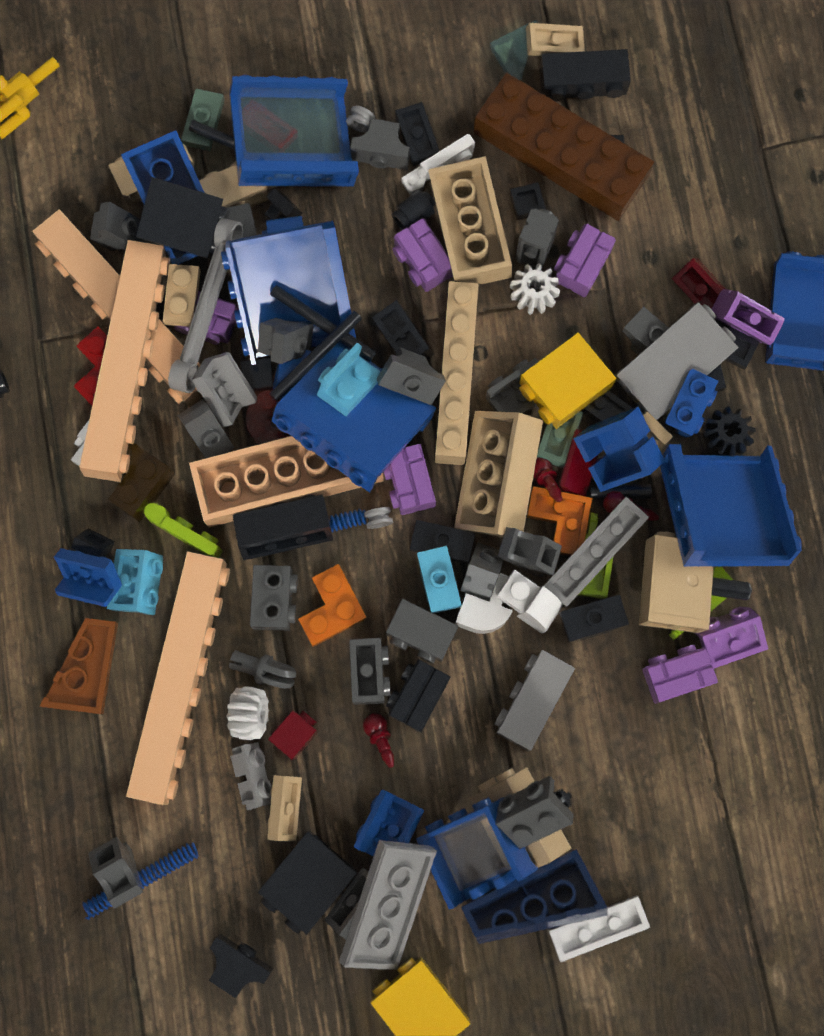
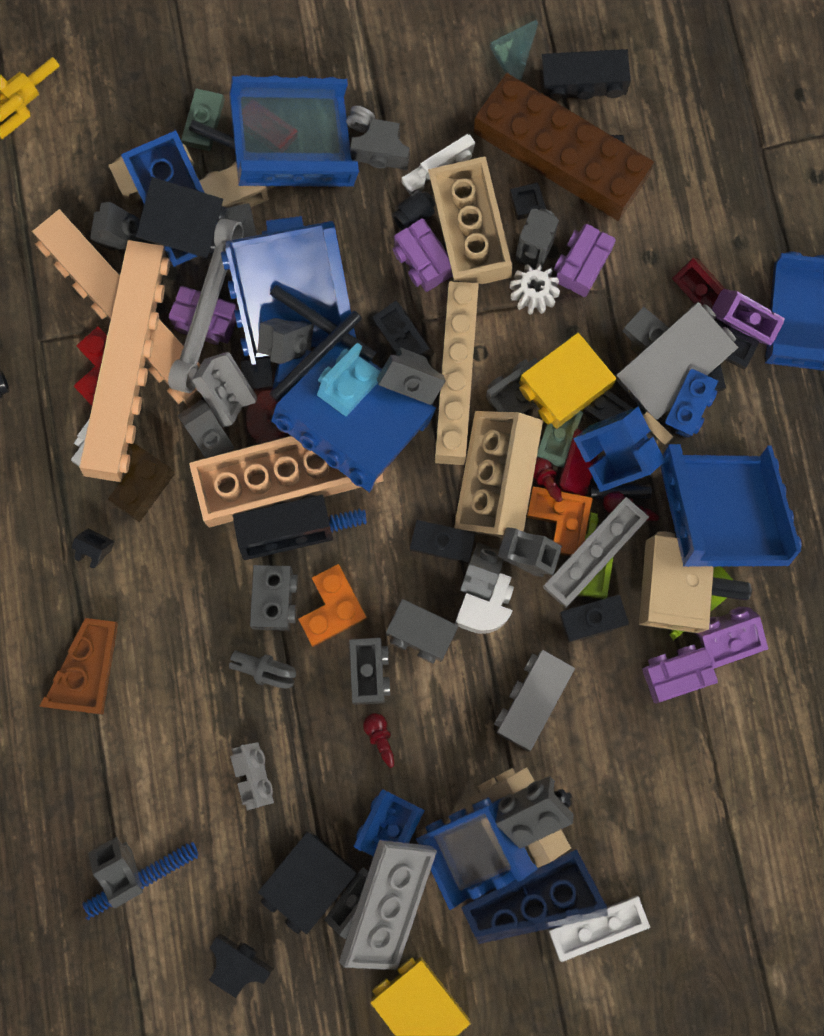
(87, 577): blue bracket -> none
(140, 581): medium azure bracket -> none
(177, 679): light nougat brick -> none
(181, 294): tan plate -> none
(182, 530): lime hinge -> none
(247, 713): white gear -> none
(281, 206): black tile -> none
(284, 808): tan plate -> none
(294, 734): dark red brick -> none
(378, 517): light grey bush -> none
(410, 481): medium lavender brick -> none
(417, 132): black plate -> none
(418, 696): black brick -> none
(438, 580): medium azure brick -> none
(534, 603): white brick -> none
(553, 38): tan plate -> none
(717, 430): black gear -> none

